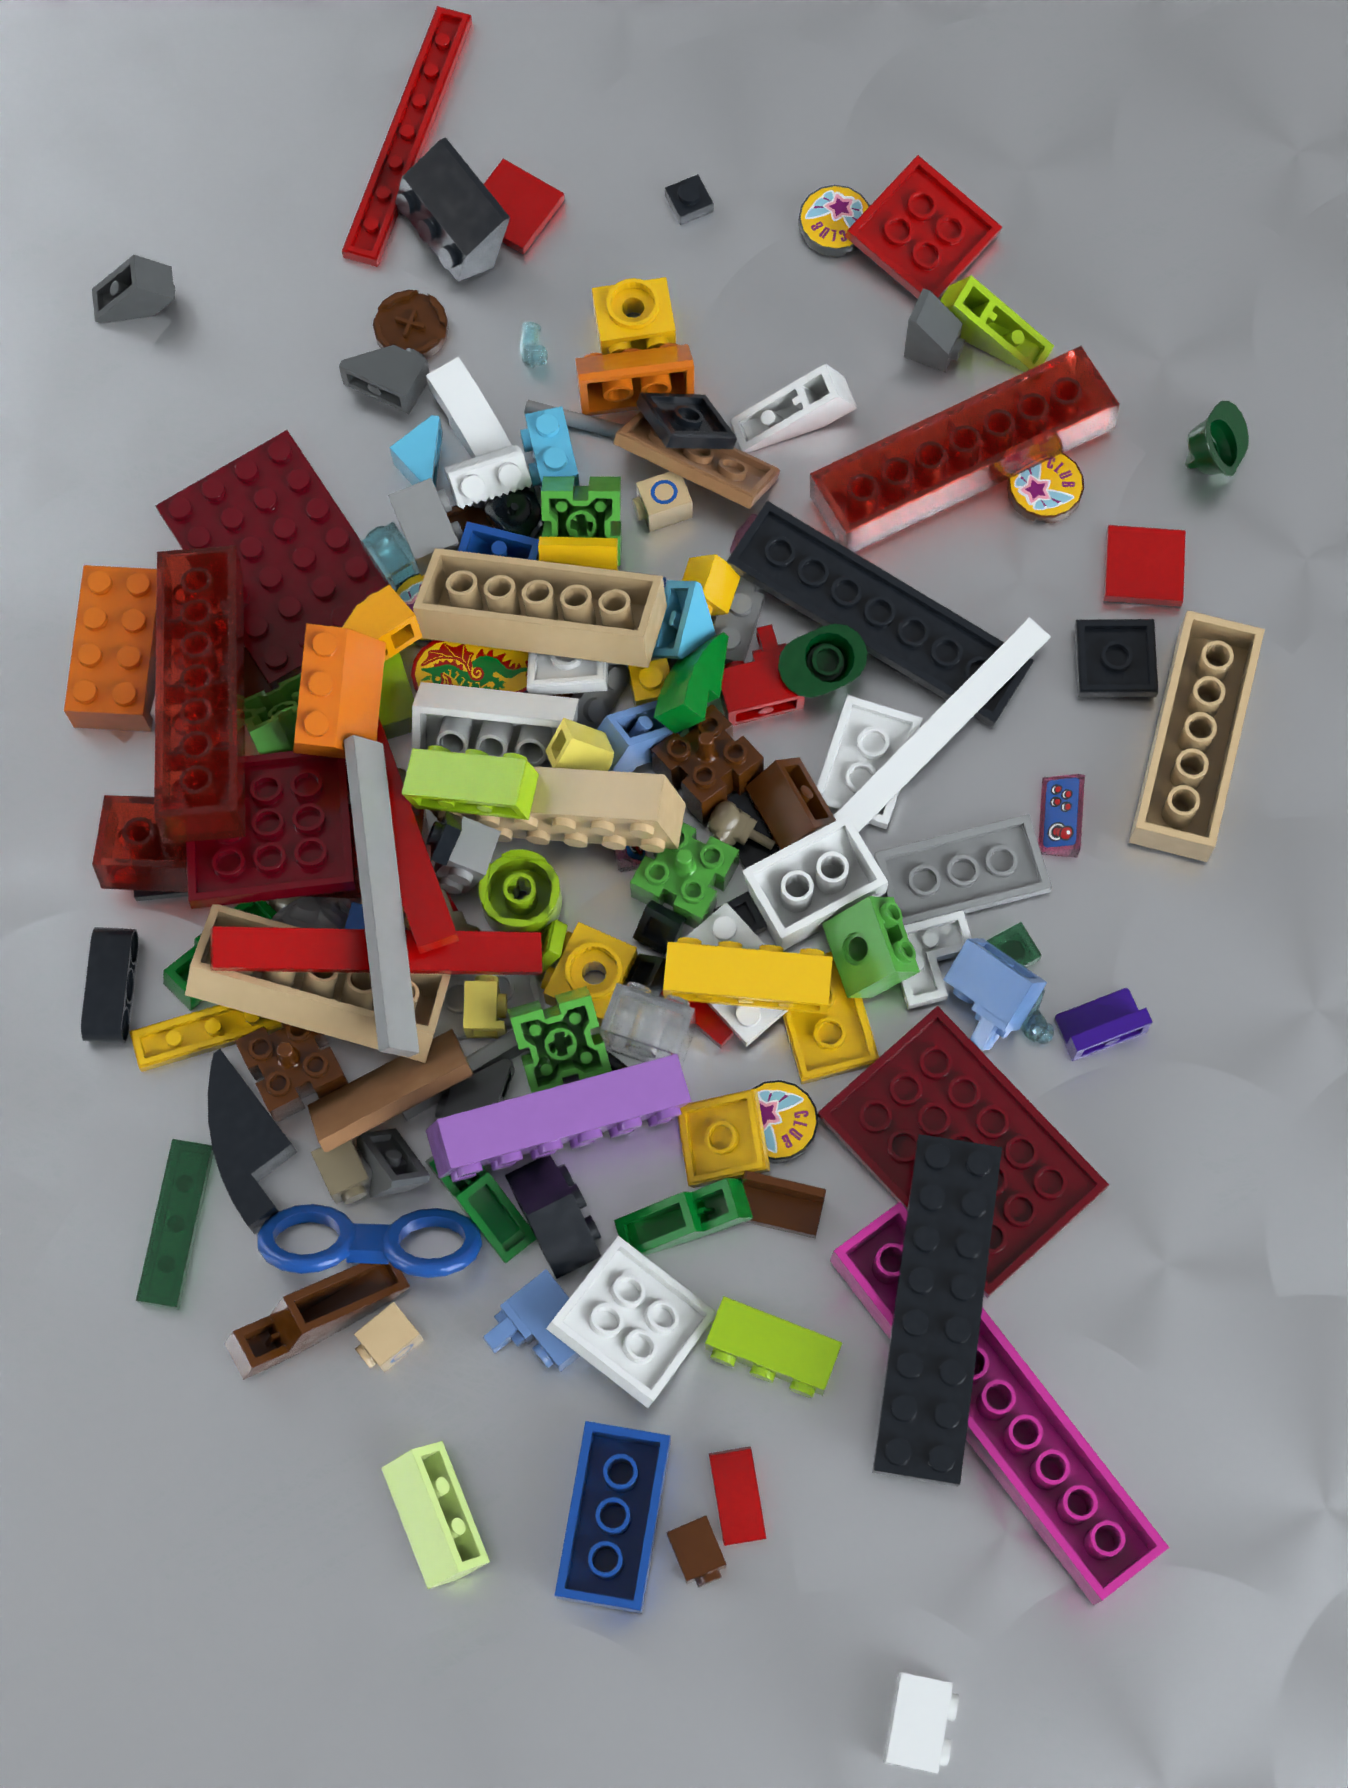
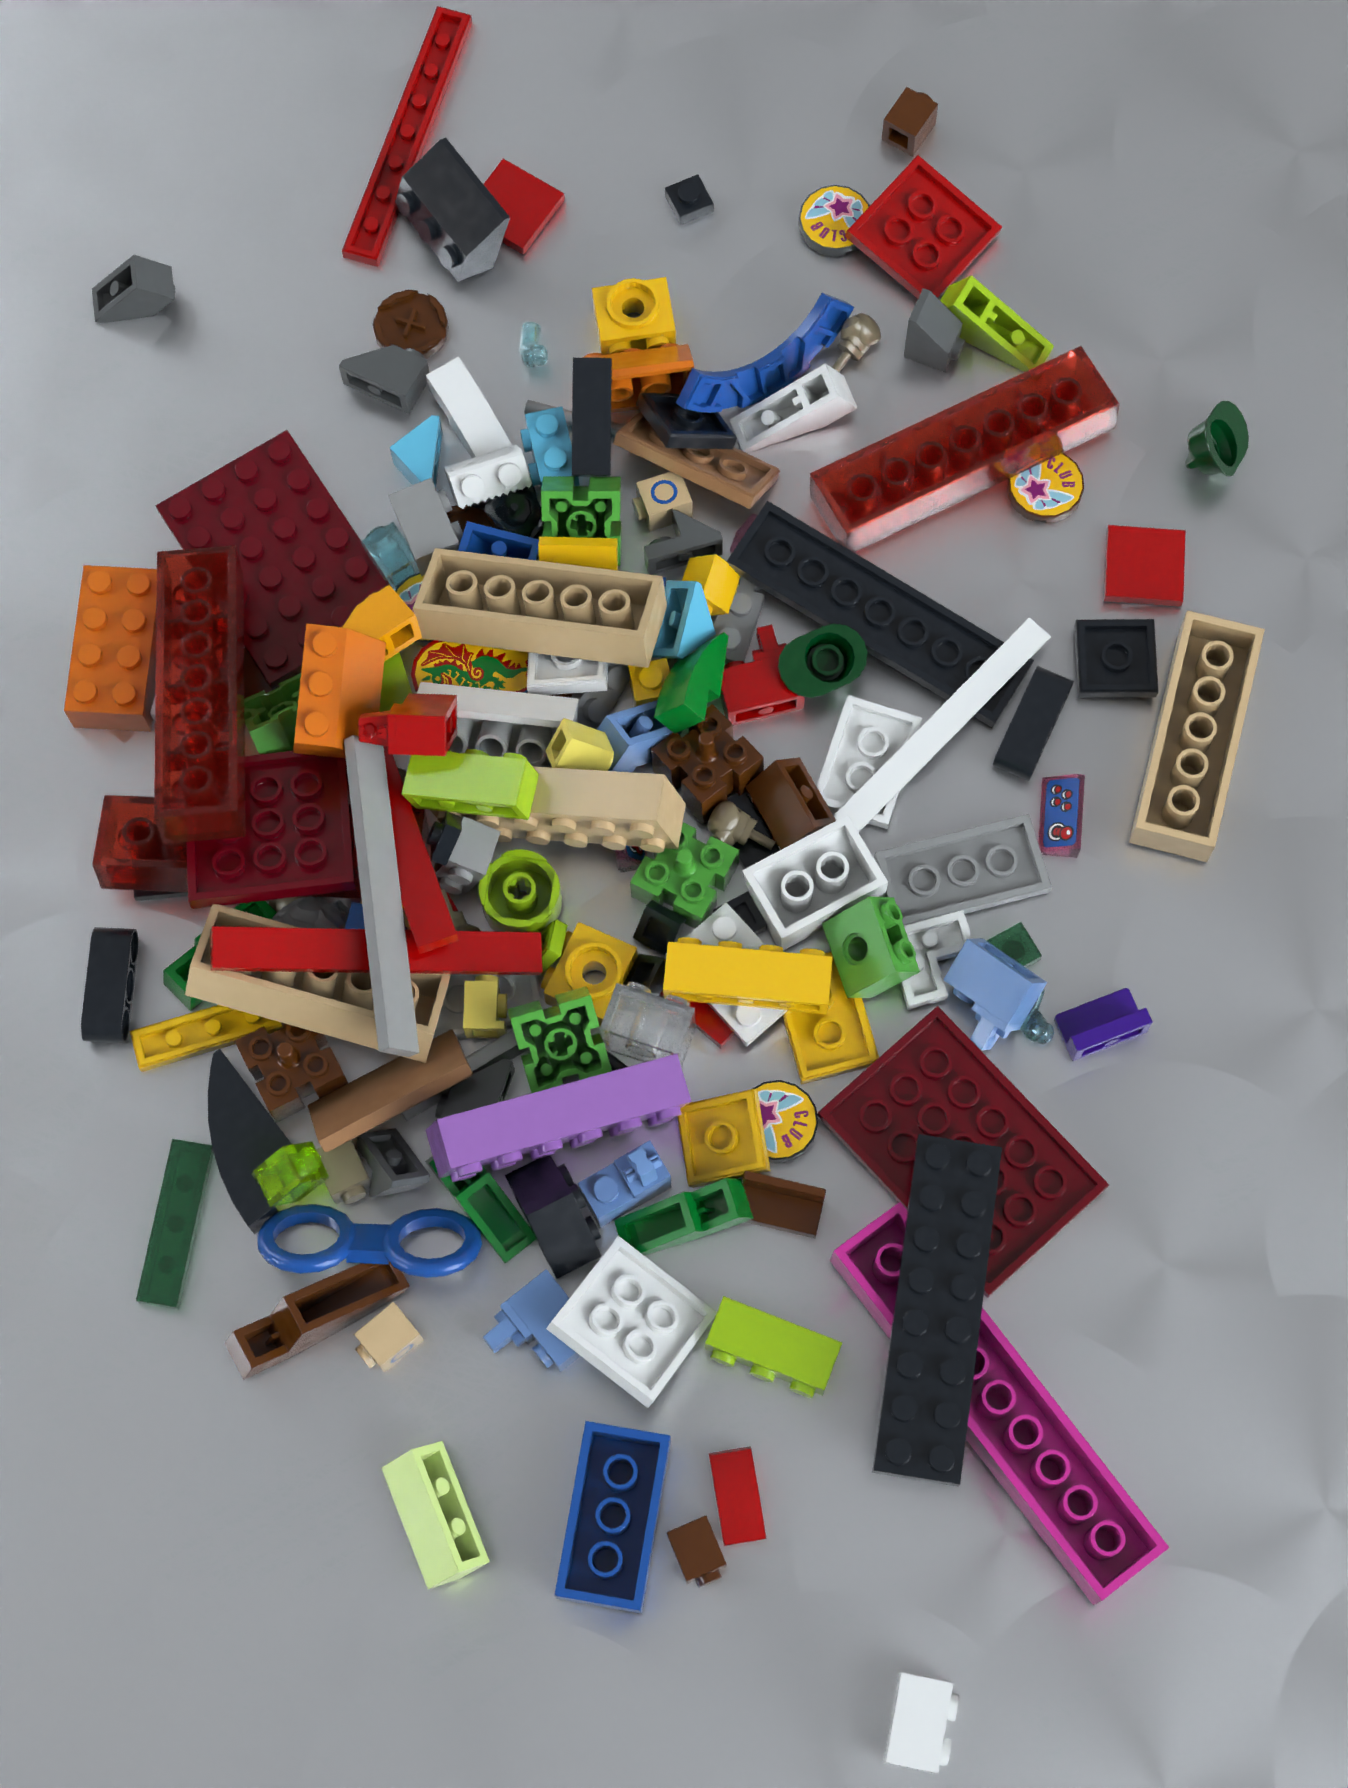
(291, 1173): none -> clear neon green brick
(416, 727): none -> red hinge
(591, 417): none -> black tile
(625, 1184): none -> medium blue hinge
(691, 540): none -> dark grey slope
(756, 381): none -> blue tile
(856, 337): none -> dark tan piece
(909, 121): none -> reddish brown brick
(1033, 723): none -> black beam

